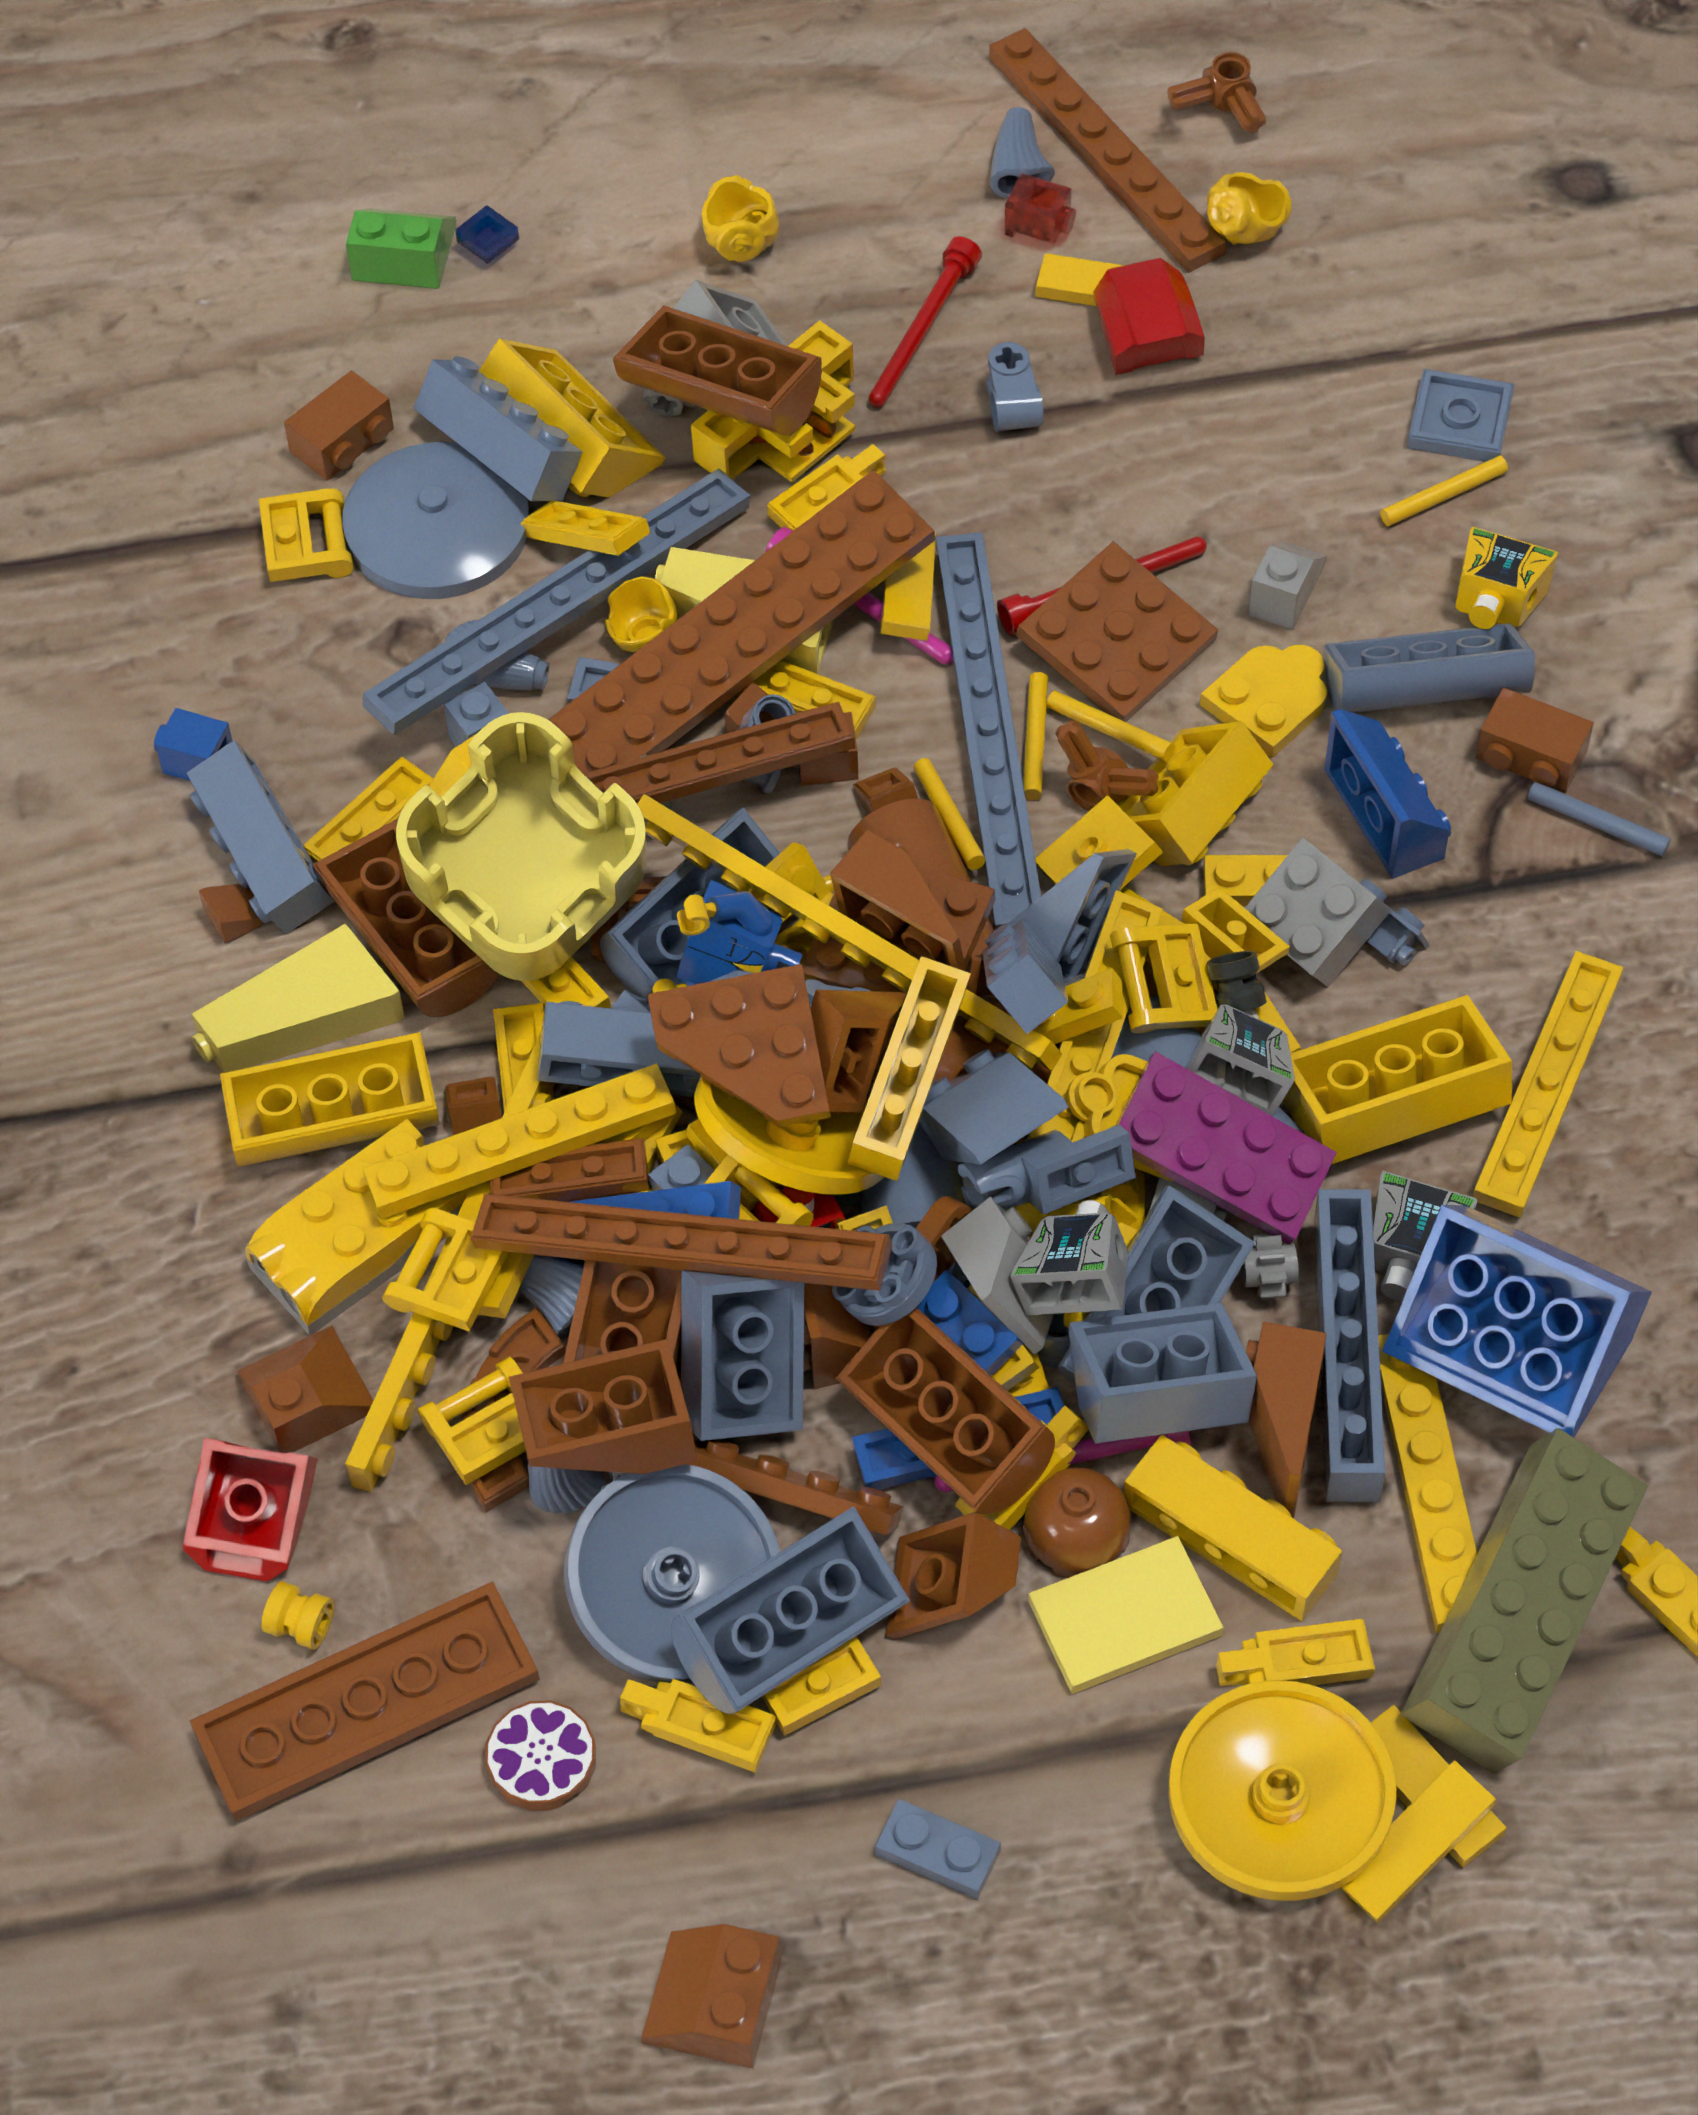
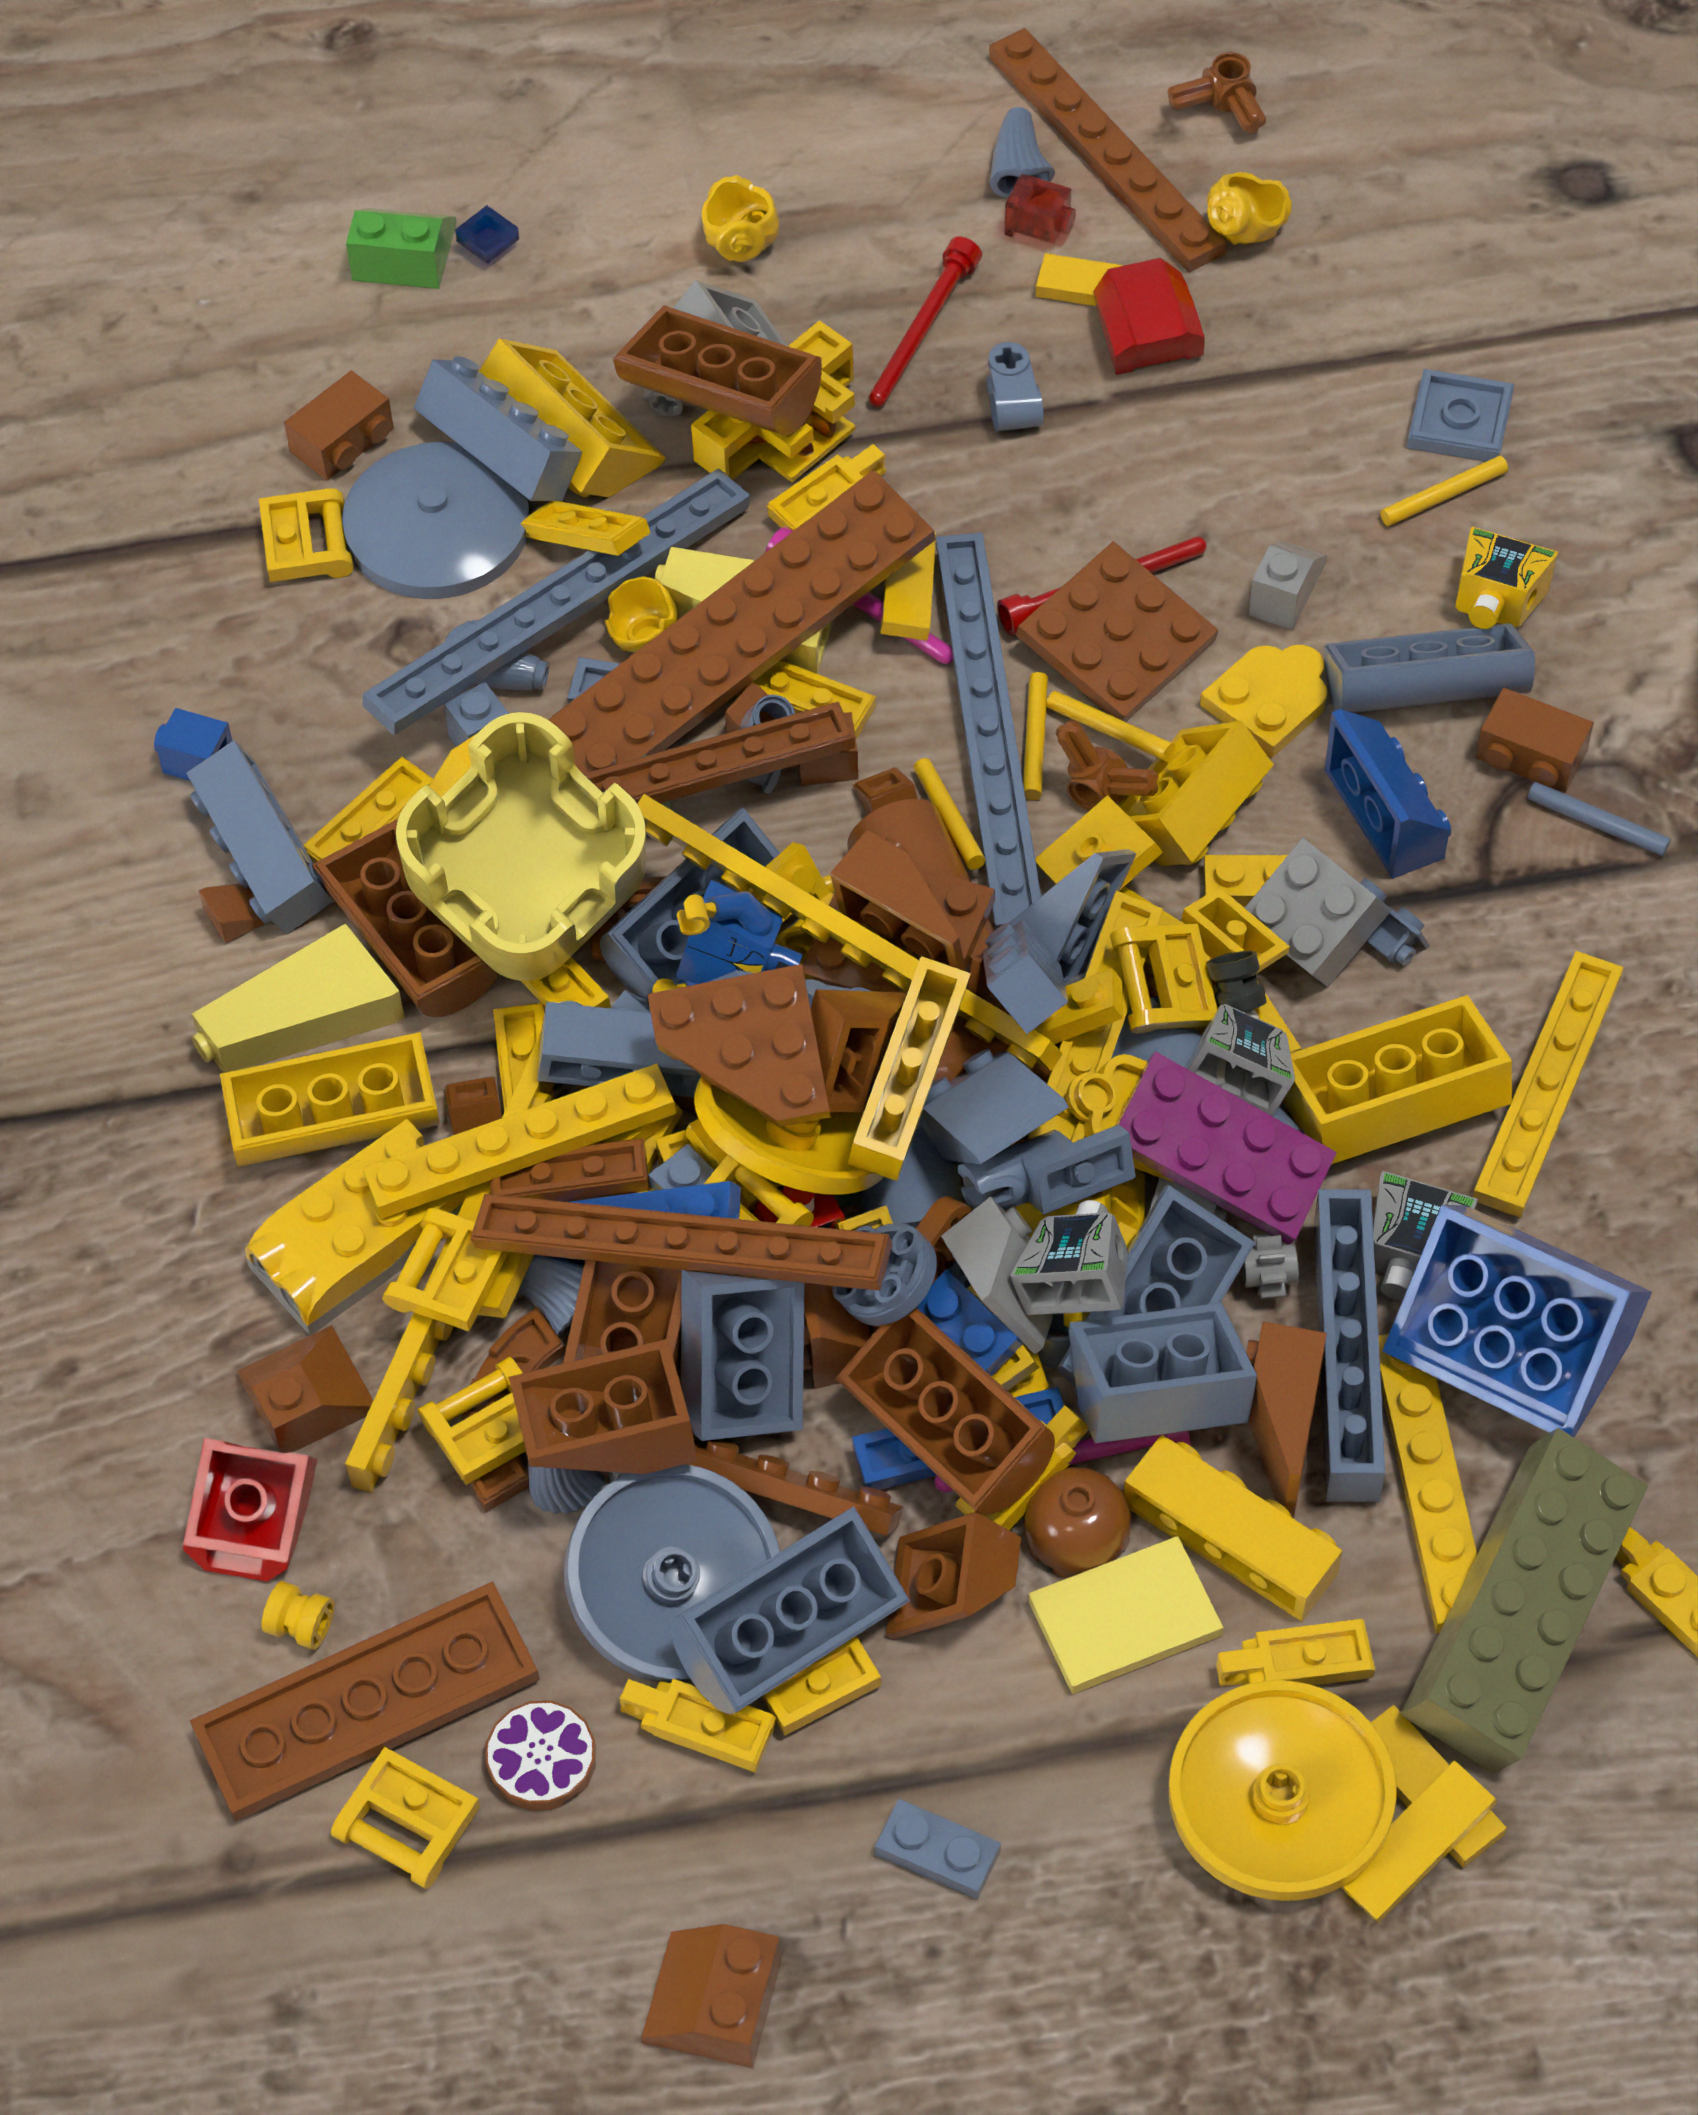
(413, 1800): none -> yellow plate

